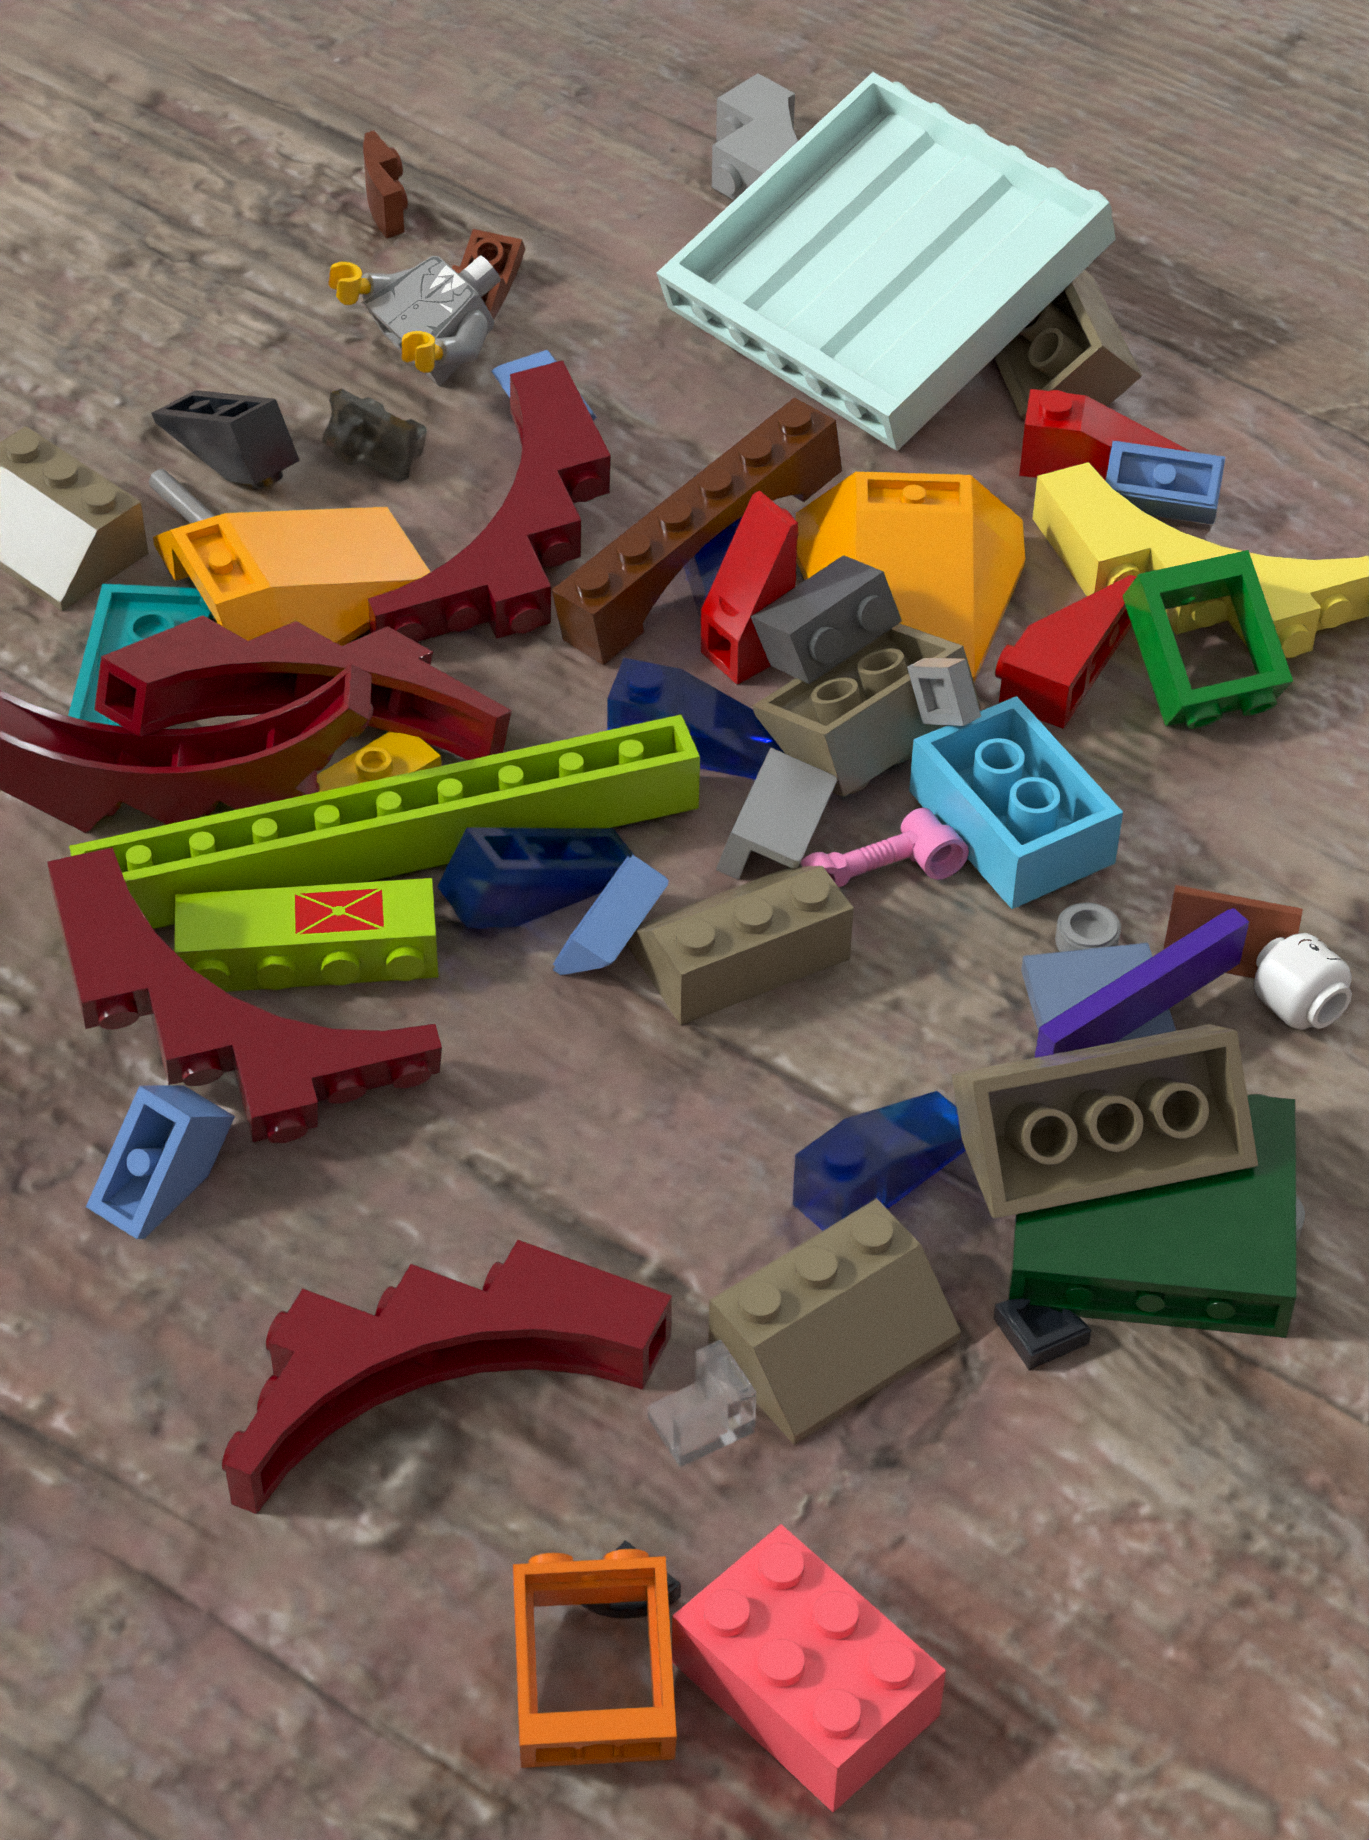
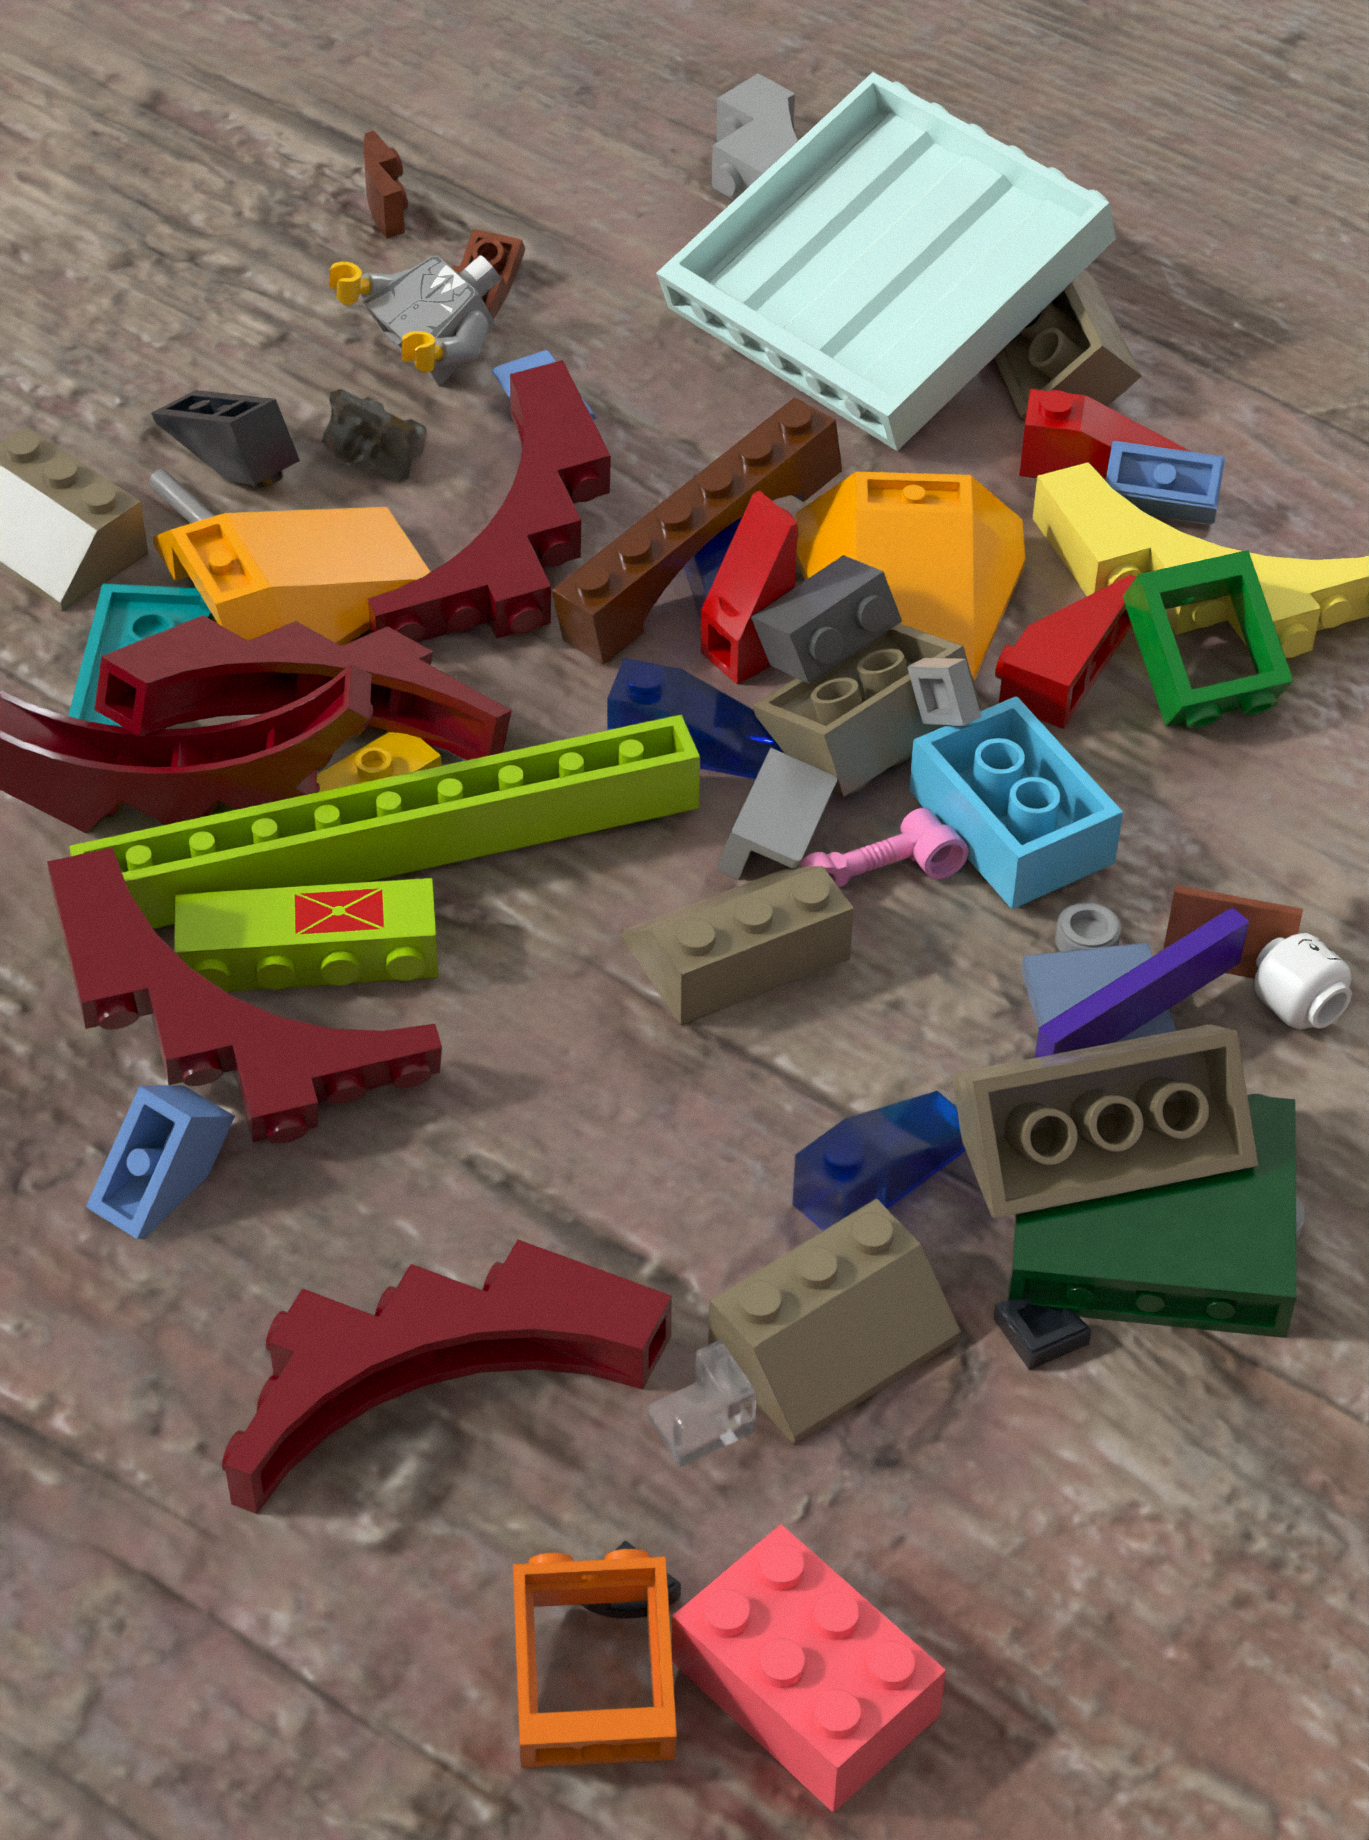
(528, 872): clear blue slope -> none
(612, 918): medium blue slope -> none

